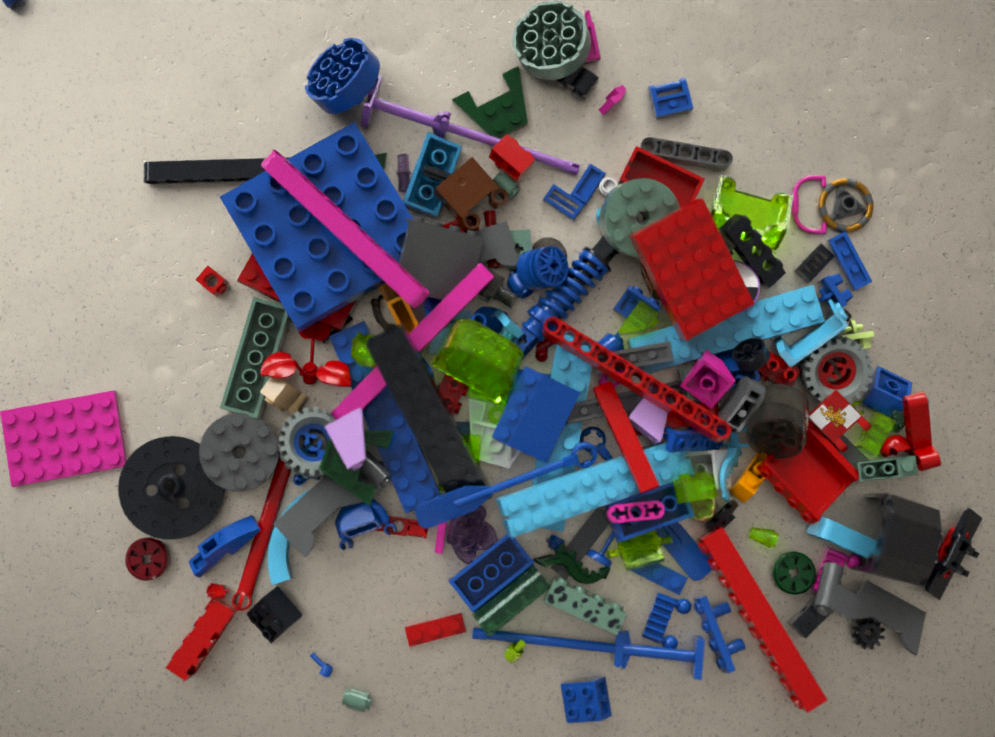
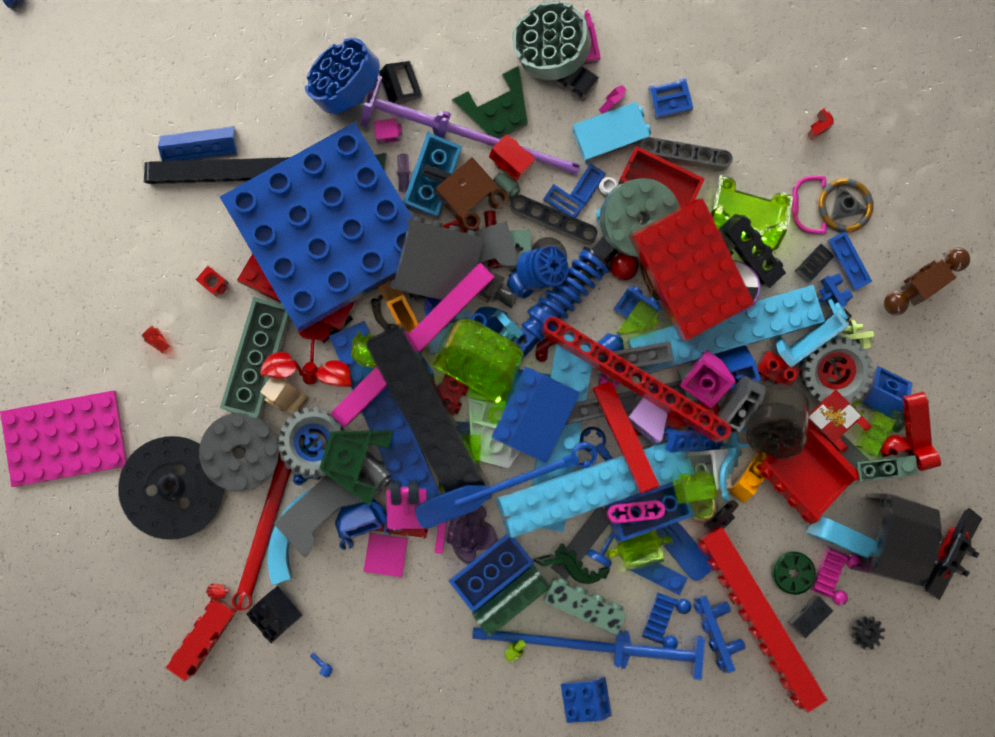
(135, 559): dark red wheel -> none
(155, 339): none -> clear red cone
(197, 144): none -> blue panel
(224, 541): blue slope -> none
(345, 229): dark pink beam -> none
(349, 438): lavender slope -> none
(356, 700): sand green brick -> none
(385, 554): none -> dark pink tile
(387, 131): none -> dark pink brick
(392, 85): none -> black tile
(402, 505): none -> dark pink plate
(435, 629): red plate -> none
(546, 212): none -> black beam
(554, 542): blue plate -> none
(610, 131): none -> medium azure panel
(624, 266): none -> red hair
(751, 354): black wheel -> none
(764, 536): clear neon green cone -> none
(825, 123): none -> red bracket
(869, 603): dark grey door -> none
(927, 282): none -> reddish brown brick

